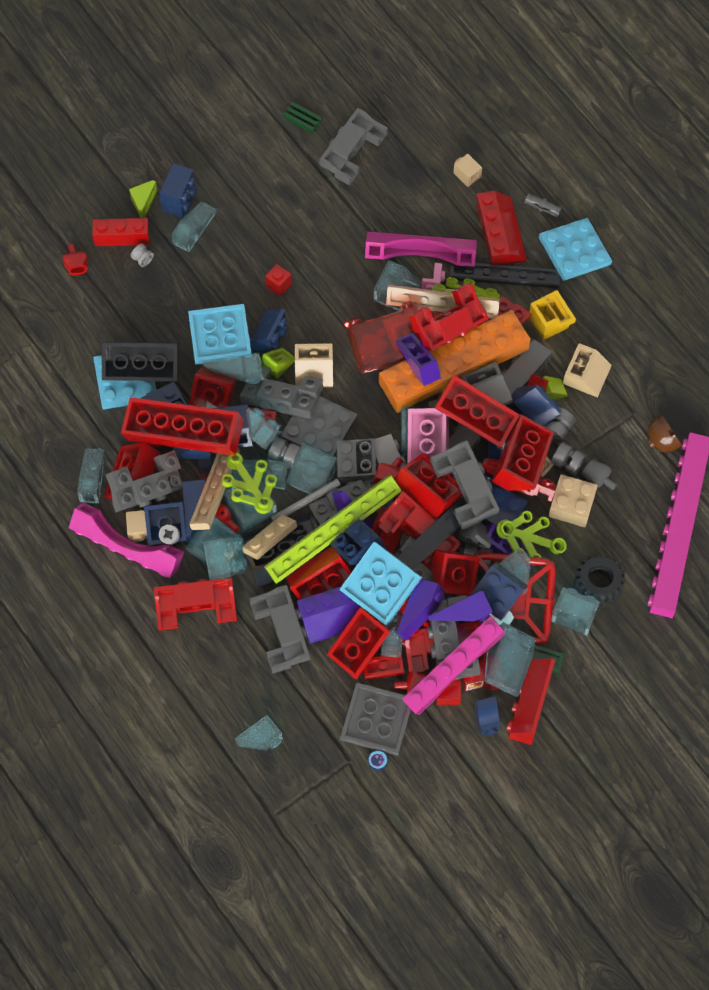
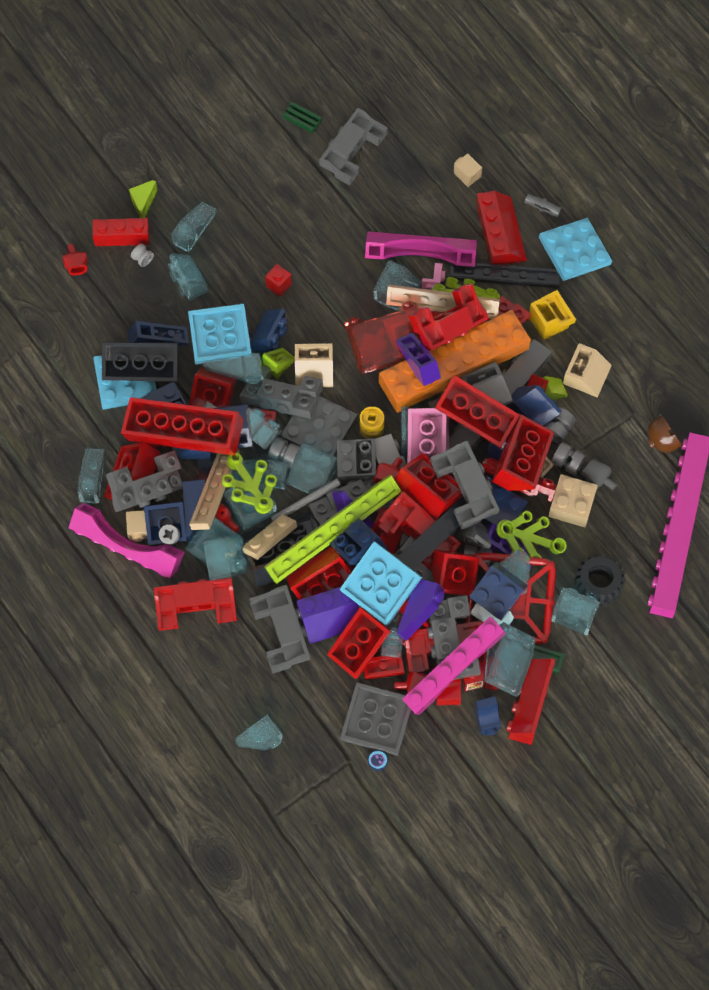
(156, 332): none -> dark blue slope
(178, 190): dark blue brick -> none
(187, 276): none -> clear light blue slope
(371, 423): none -> yellow wheel
(469, 609): dark purple slope -> none

